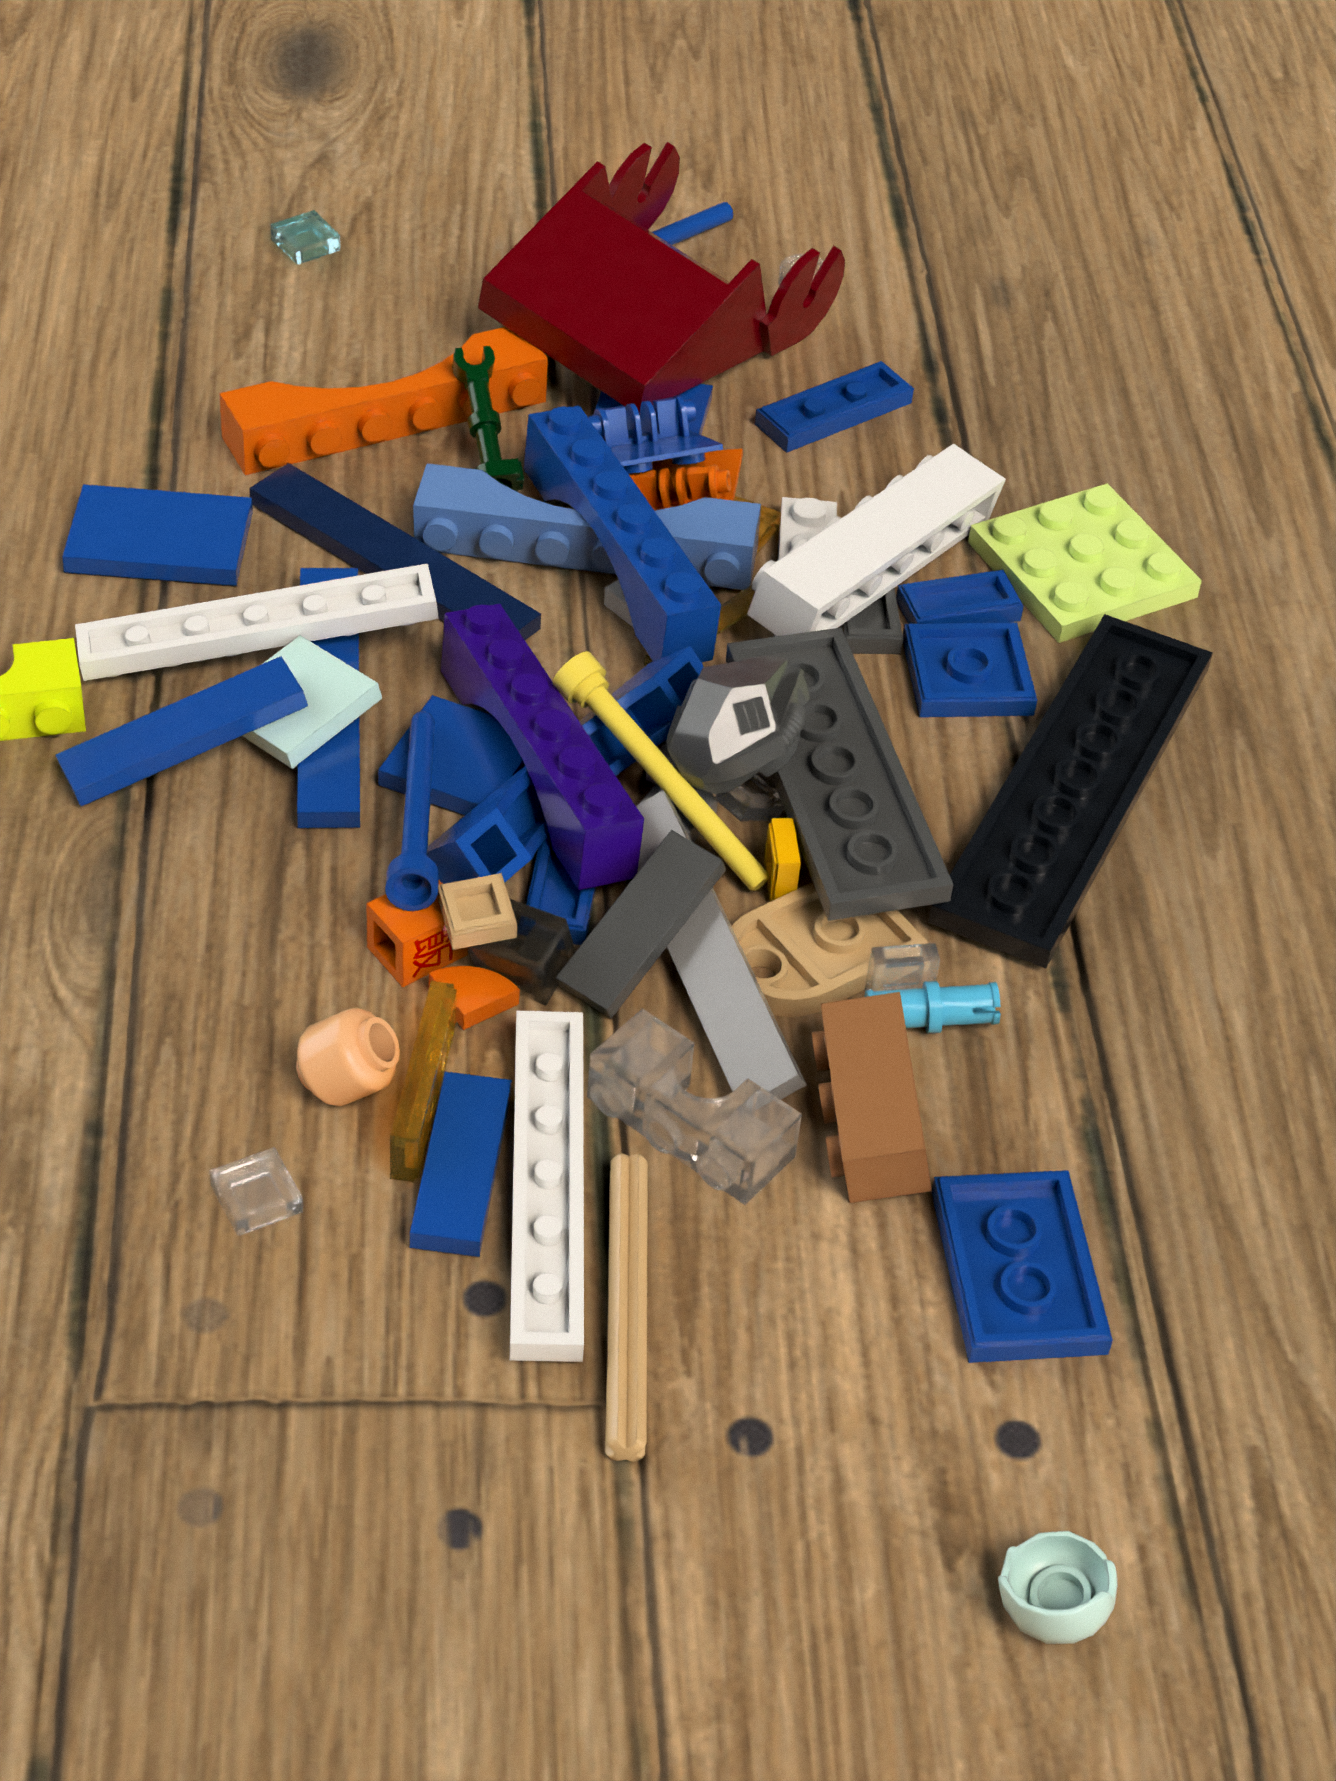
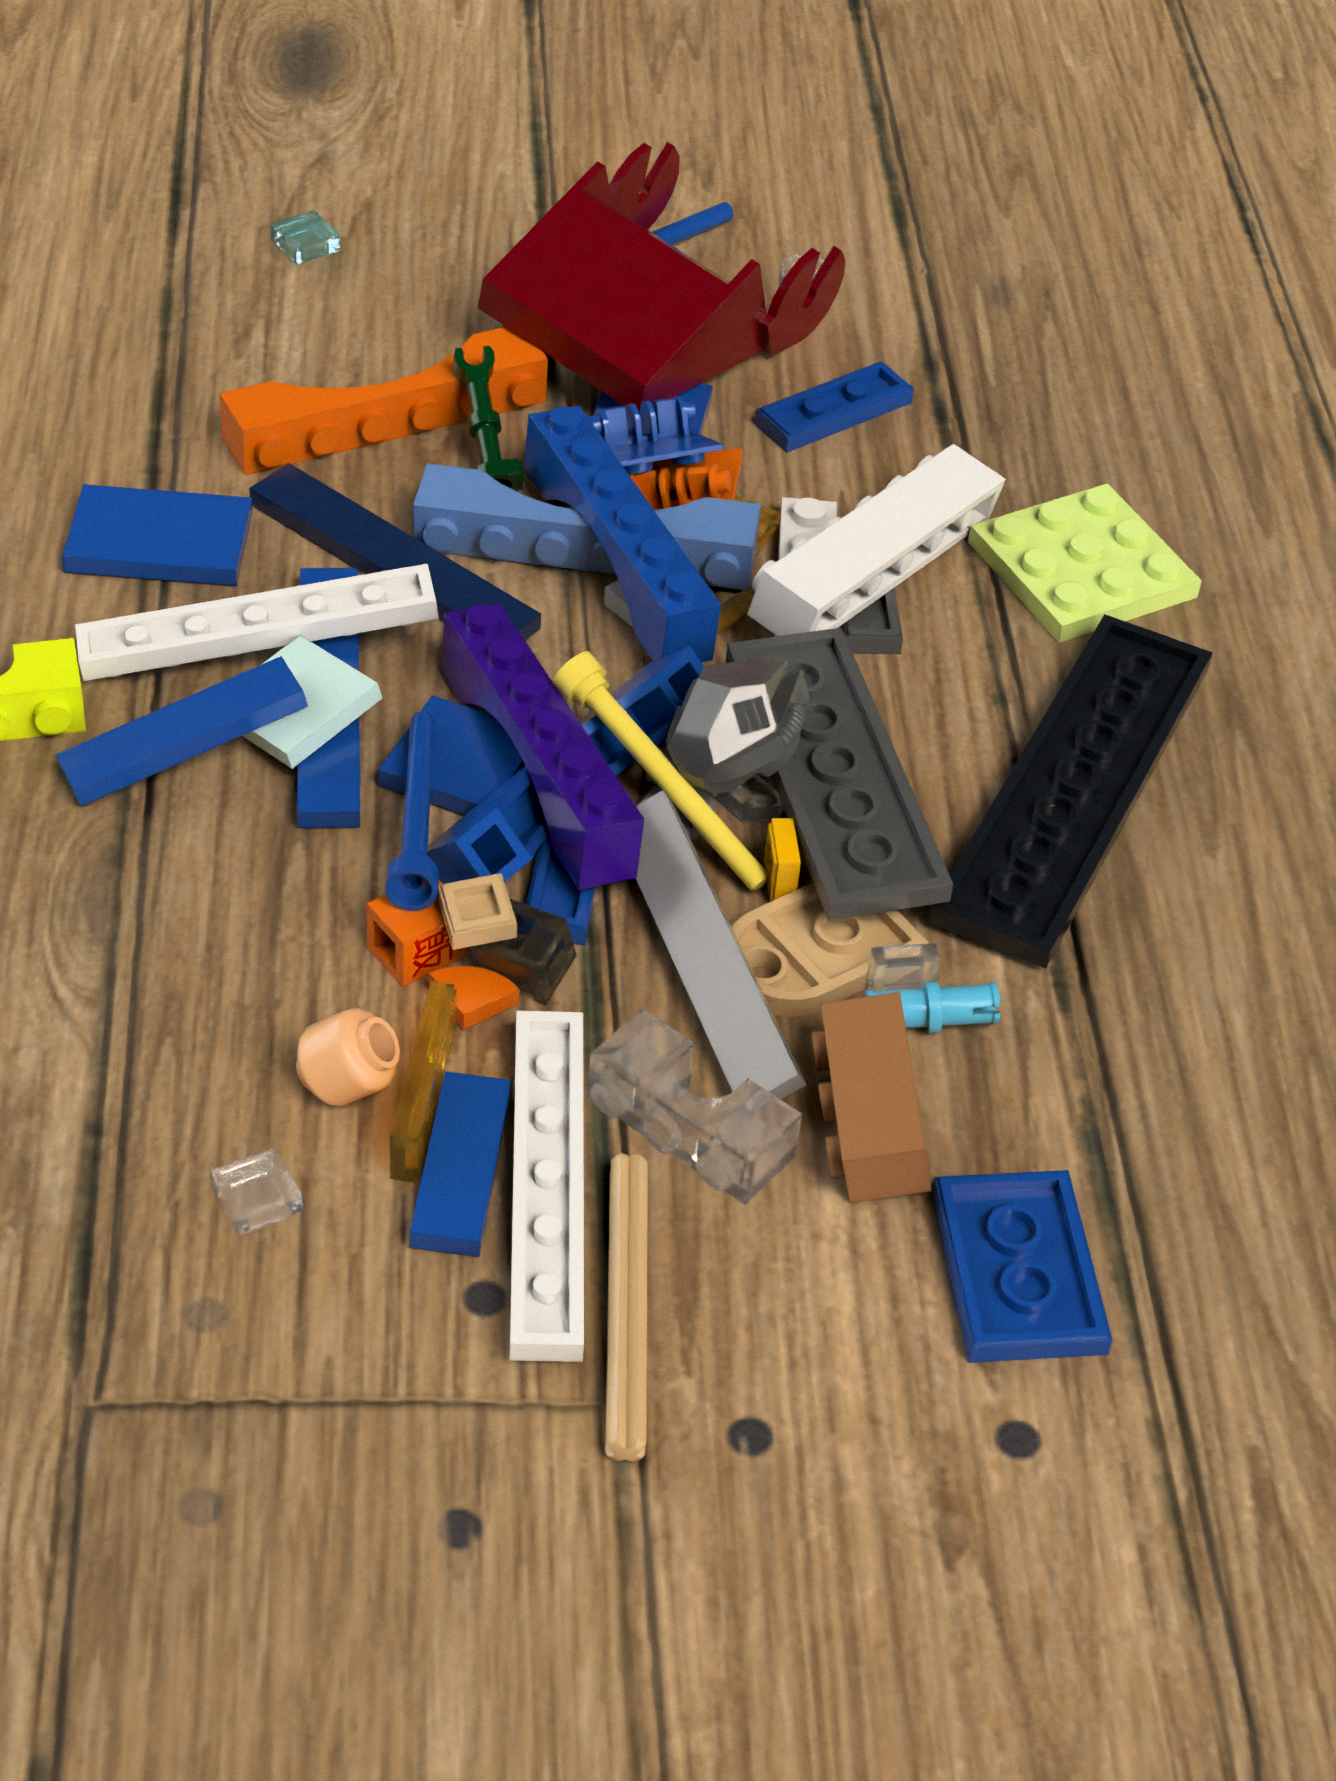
(641, 924): dark grey tile -> none
(961, 599): blue tile -> none
(969, 670): blue tile -> none
(1058, 1587): light aqua hair -> none

